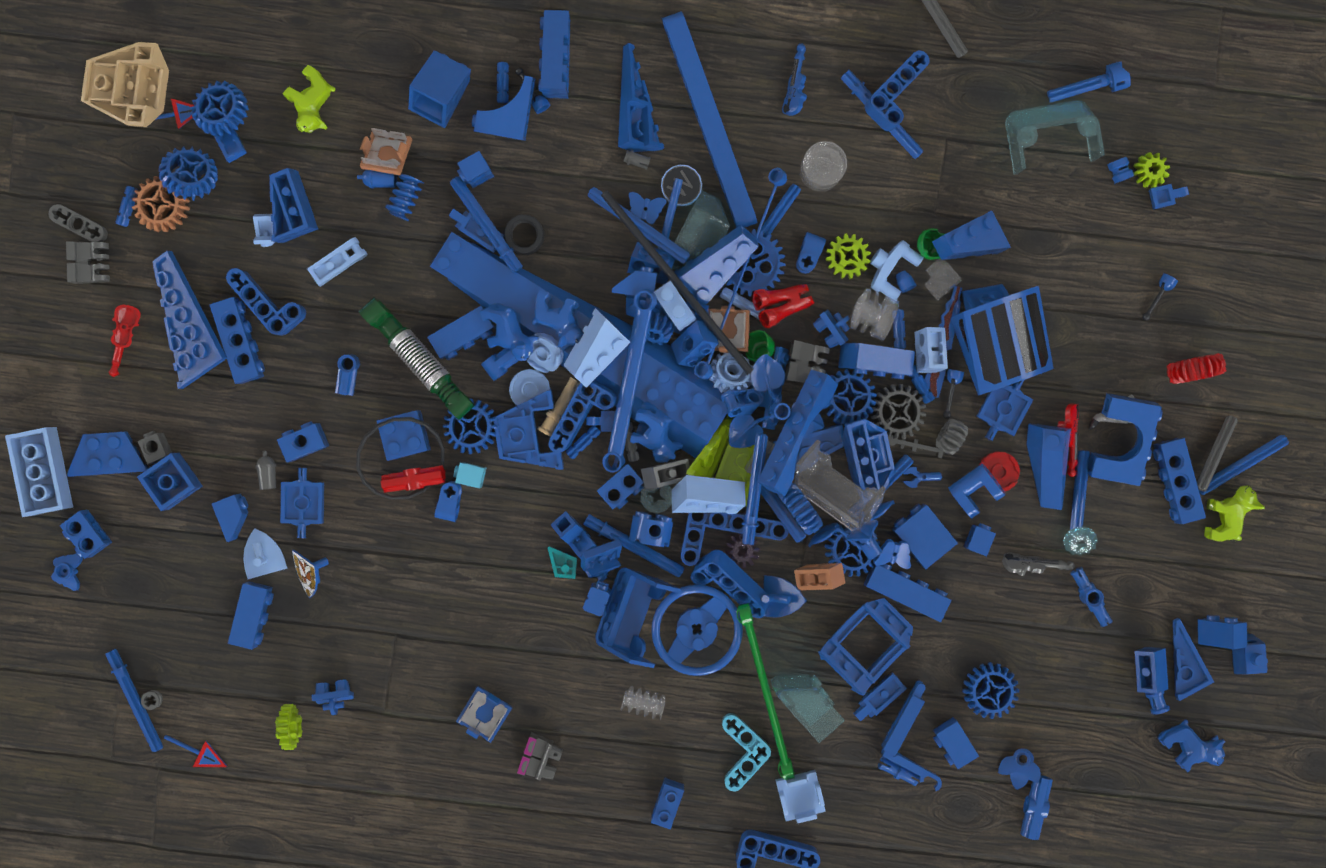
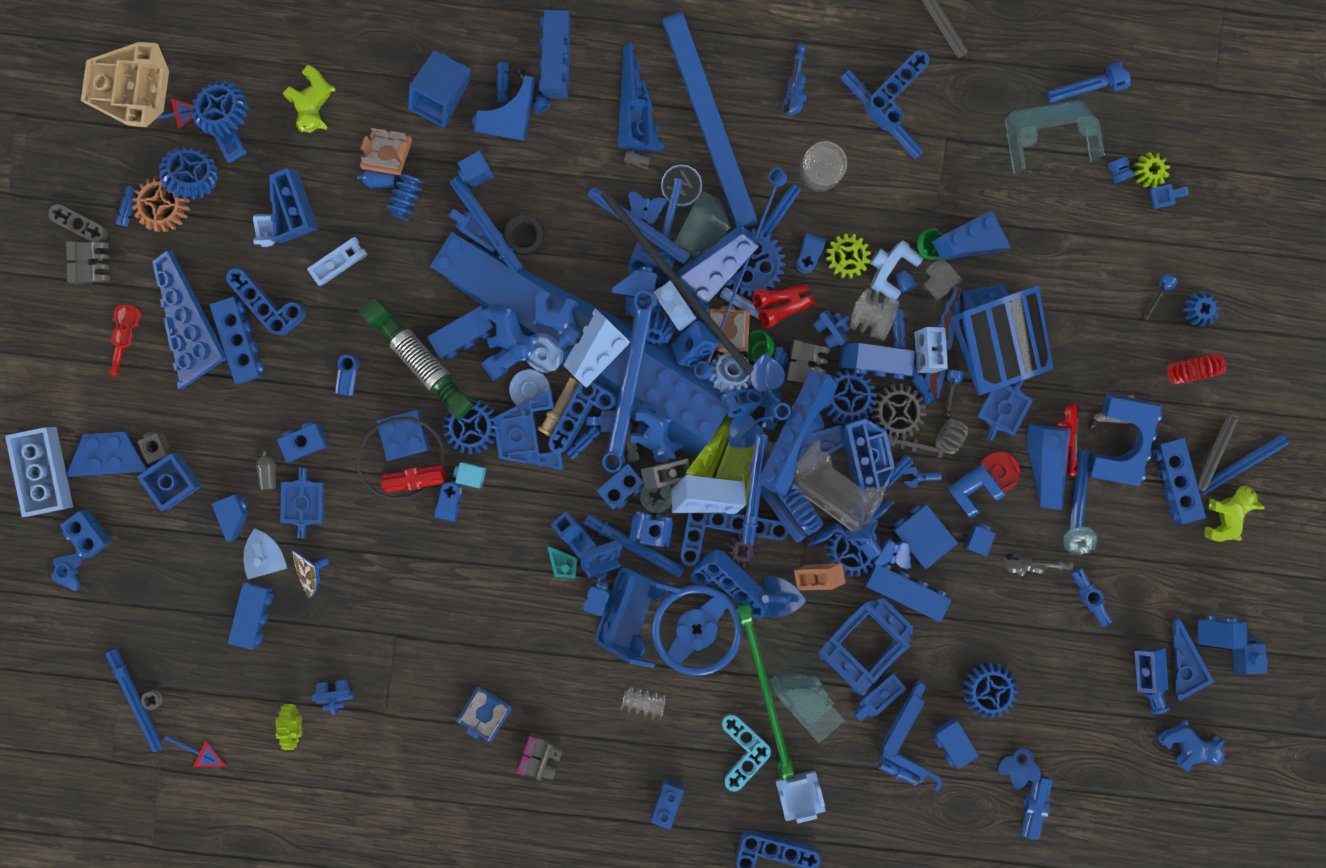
(1208, 313): none -> blue gear

